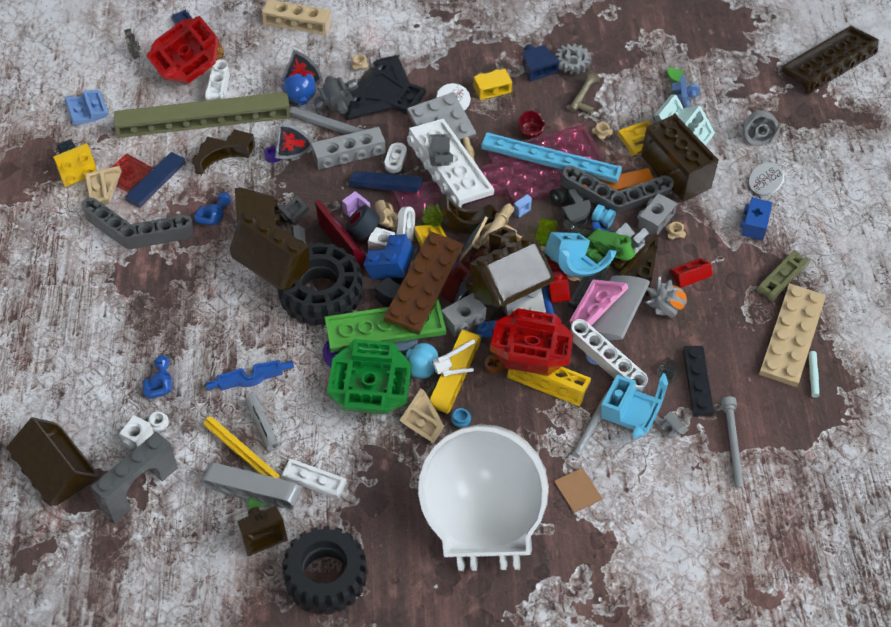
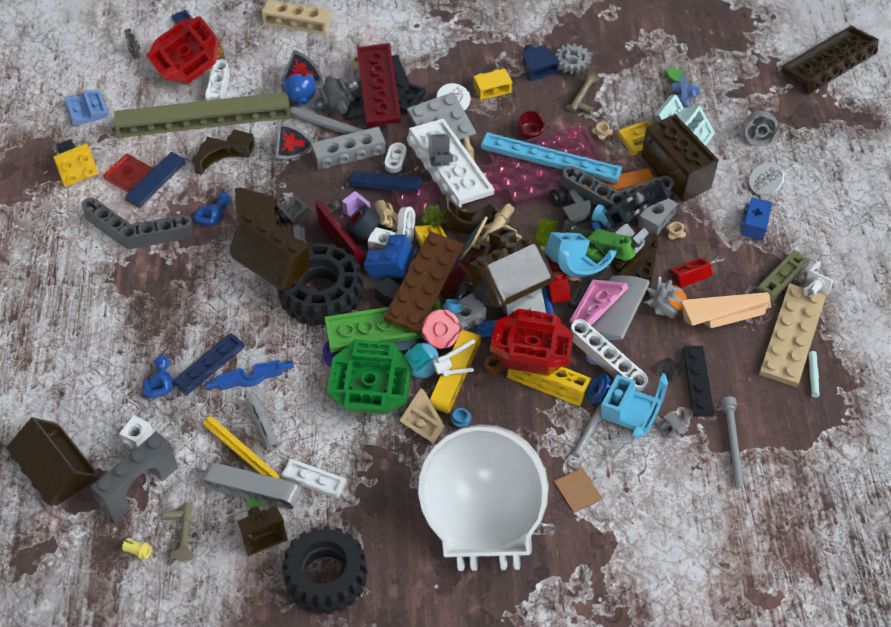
(102, 183): tan wing -> none
(142, 550): none -> light yellow pin
(156, 417): white plate -> none
(182, 553): none -> dark tan piece
(208, 364): none -> dark blue tile
(269, 154): dark purple tile -> none
(378, 85): none -> dark red plate
(418, 357): none -> teal plate
(440, 328): none -> coral tile
(453, 306): none -> dark azure plate
(522, 206): light blue tile -> none
(598, 388): none -> blue gear
(635, 202): none -> black arch
(725, 309): none -> light nougat wedge
(816, 282): none -> white bracket

